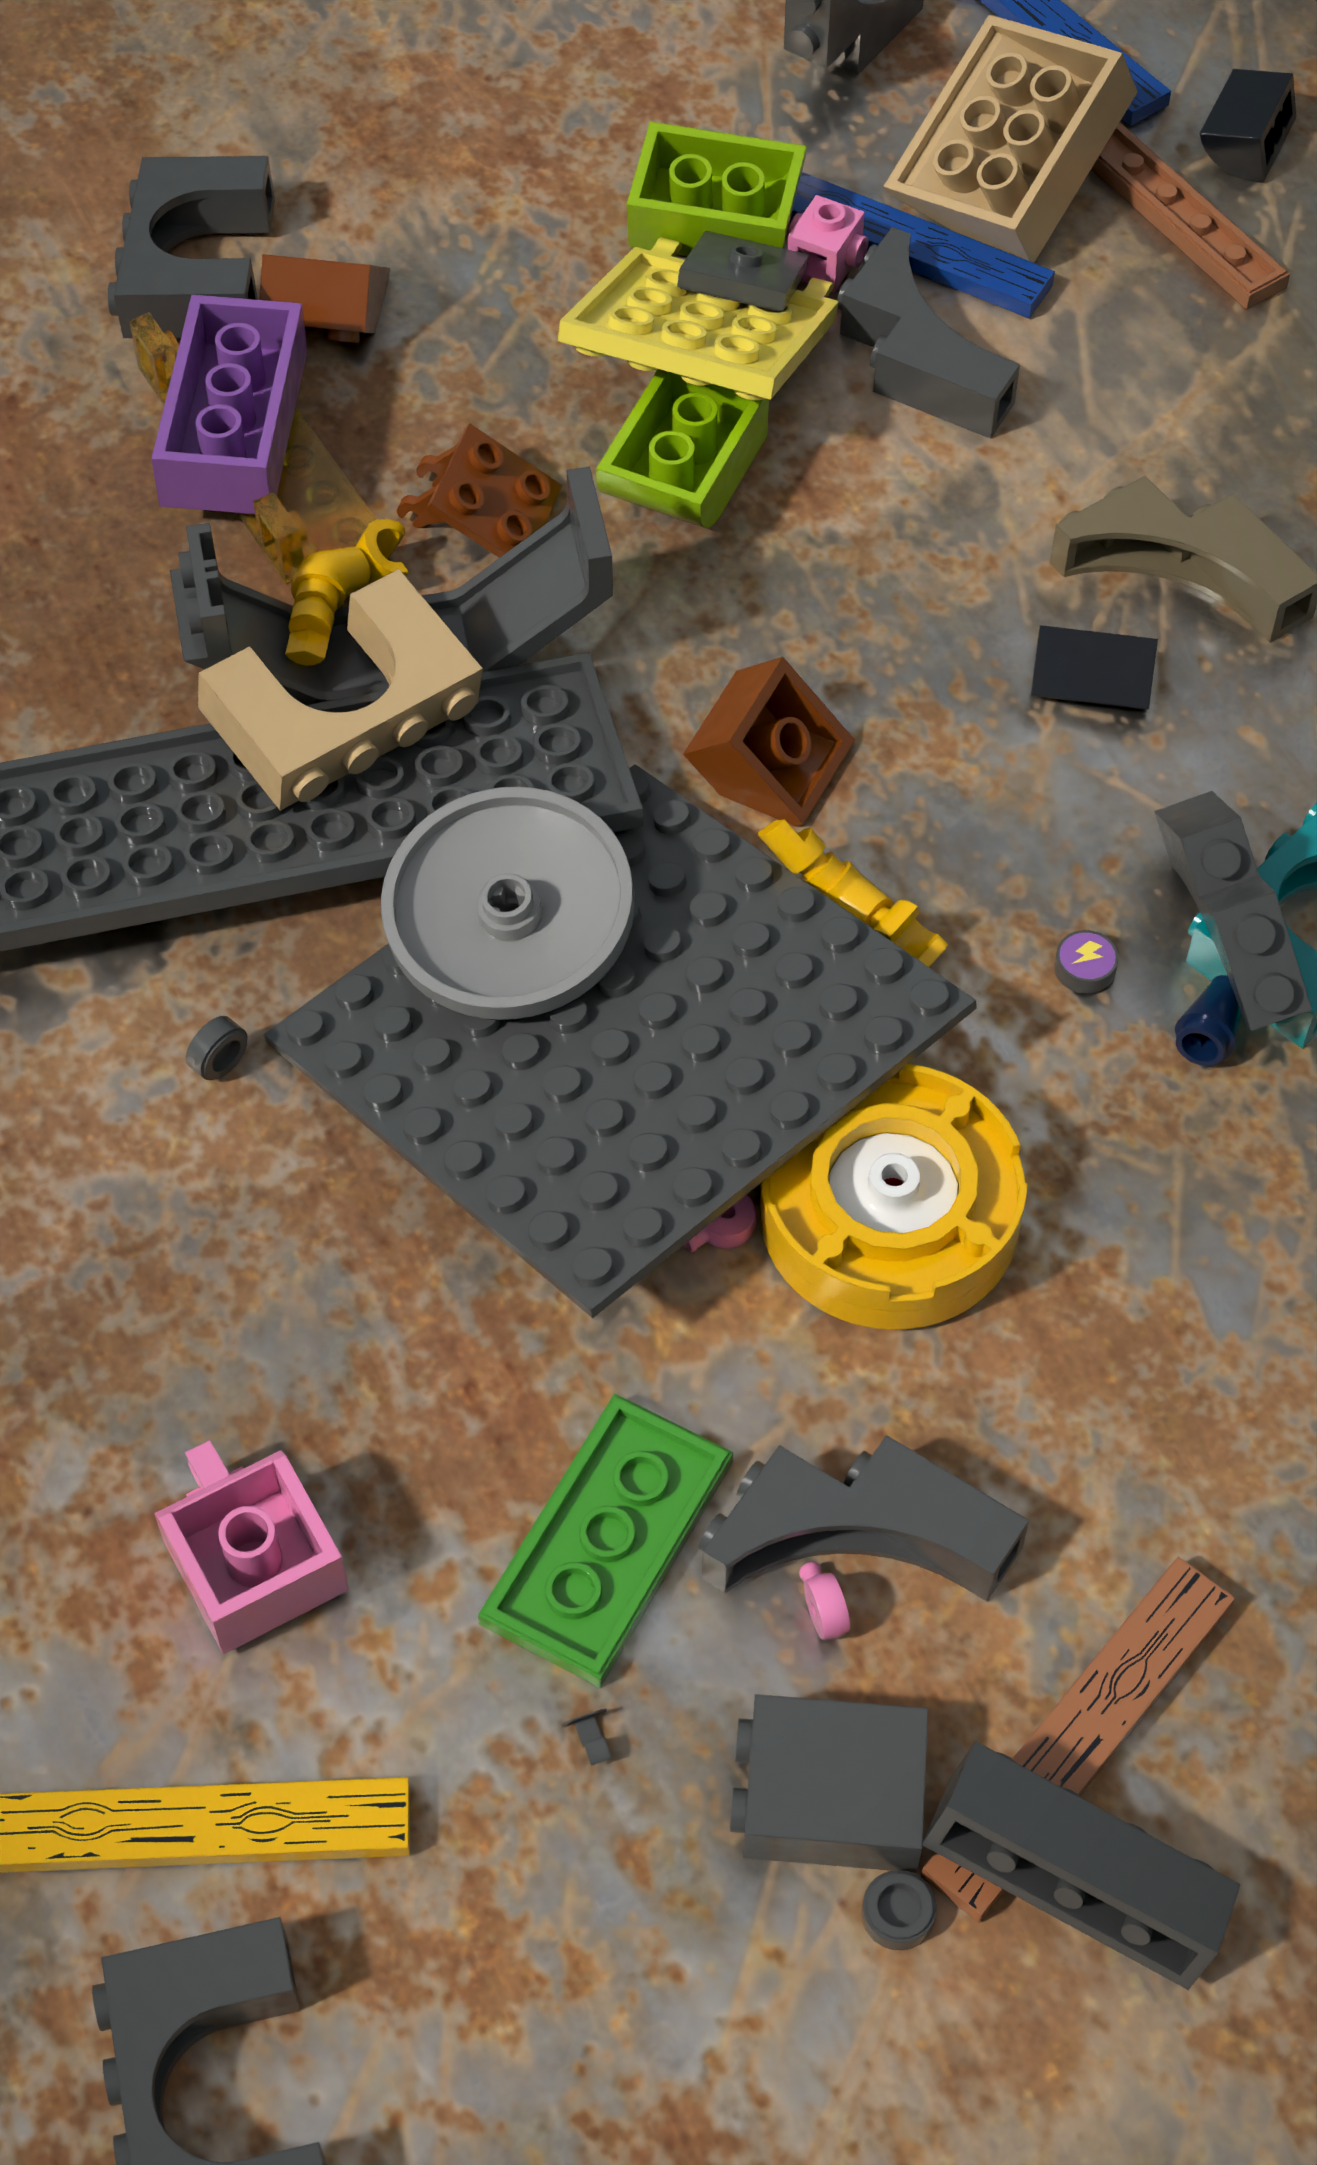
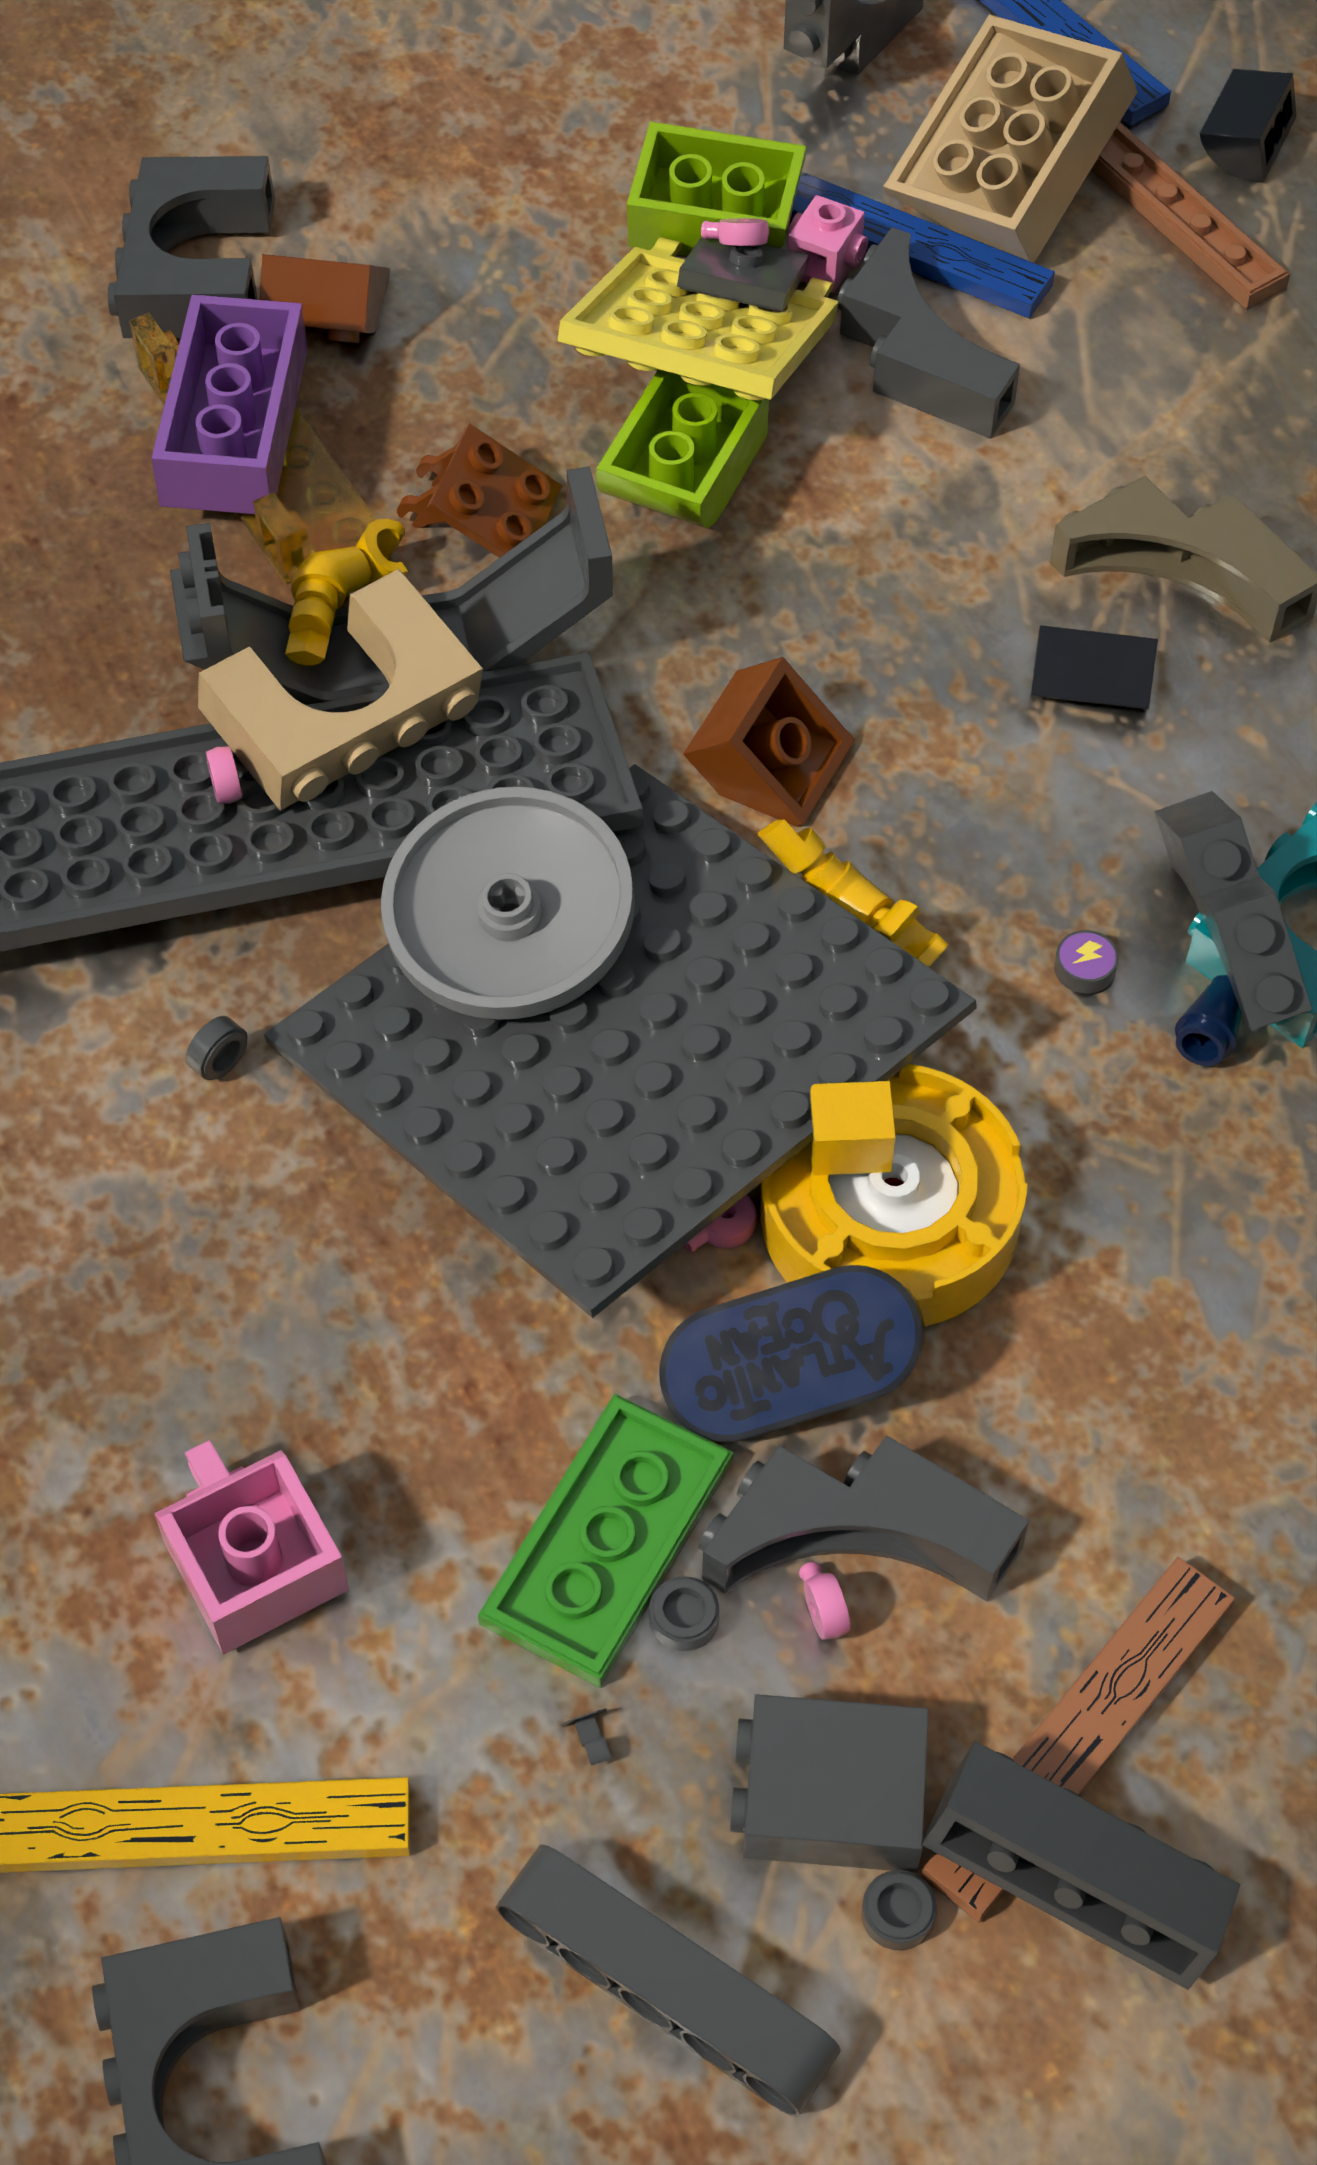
(223, 775): none -> bright pink piece
(669, 1980): none -> dark grey beam
(684, 1613): none -> dark grey tile
(737, 231): none -> bright pink piece
(791, 1353): none -> tile
(852, 1128): none -> yellow panel

